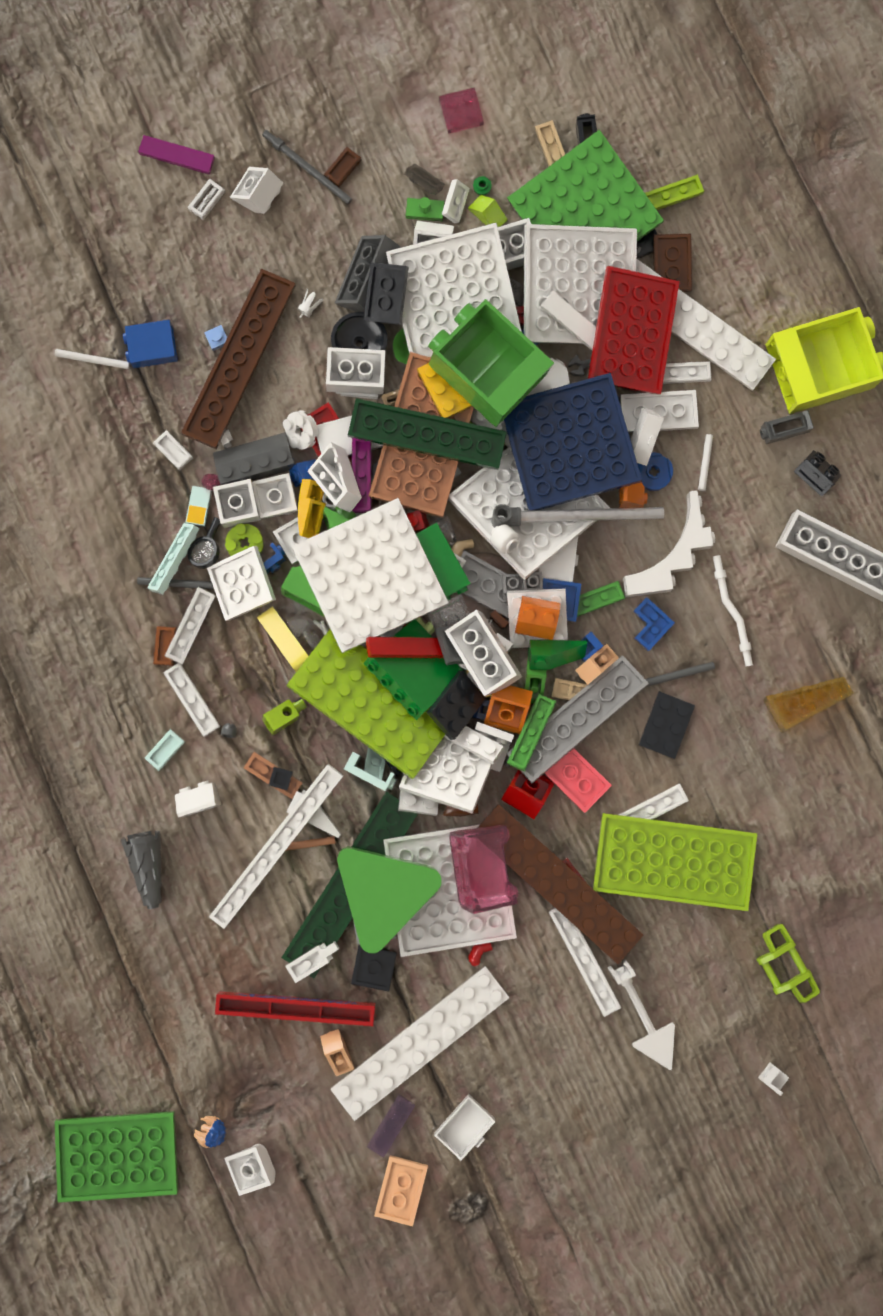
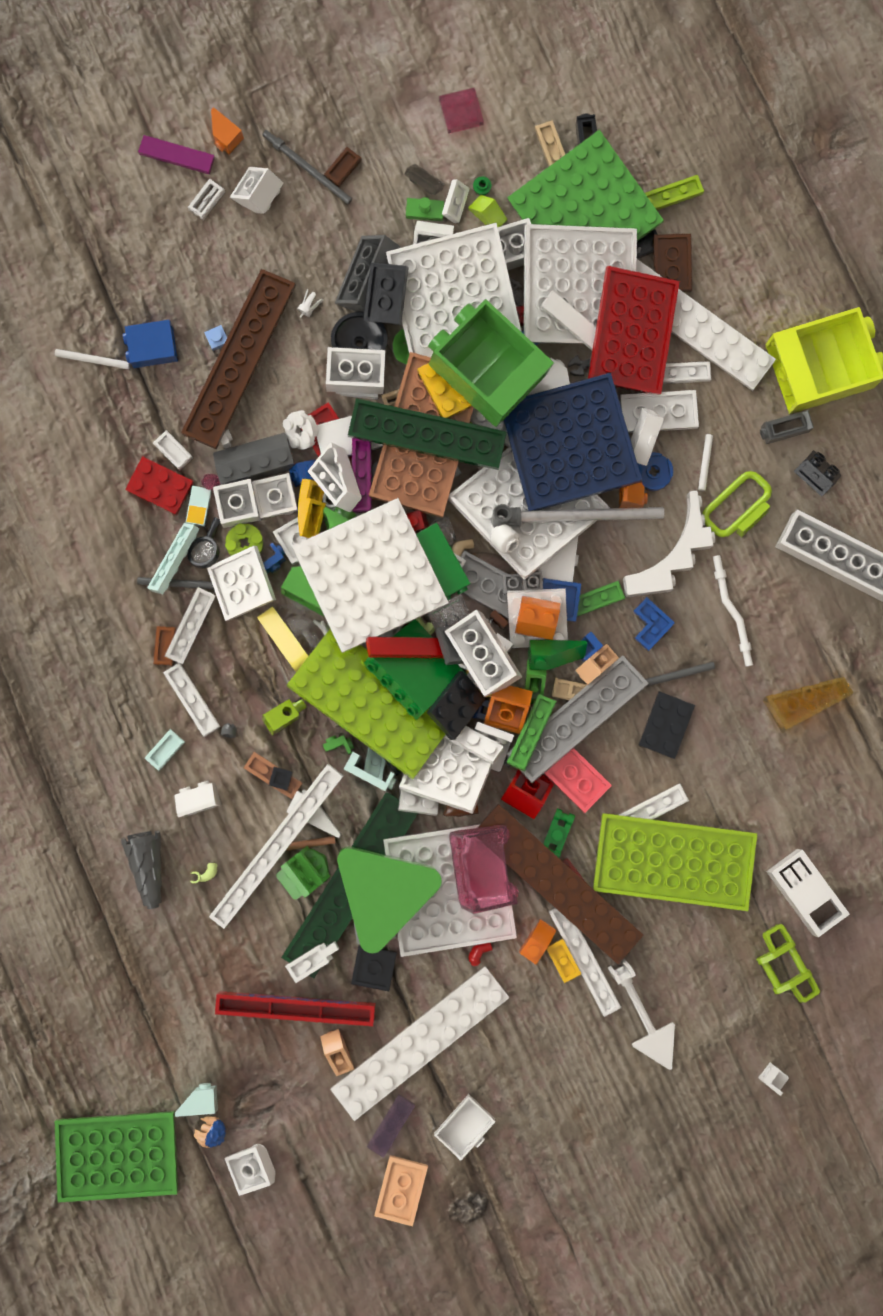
(159, 485): none -> red plate
(200, 1102): none -> light aqua slope
(208, 875): none -> yellowish green arm
(225, 133): none -> orange slope
(304, 872): none -> bright green piece
(334, 742): none -> bright green bracket
(537, 941): none -> orange slope
(558, 834): none -> green plate
(563, 960): none -> yellow plate
(750, 516): none -> lime bar
(806, 894): none -> white piece

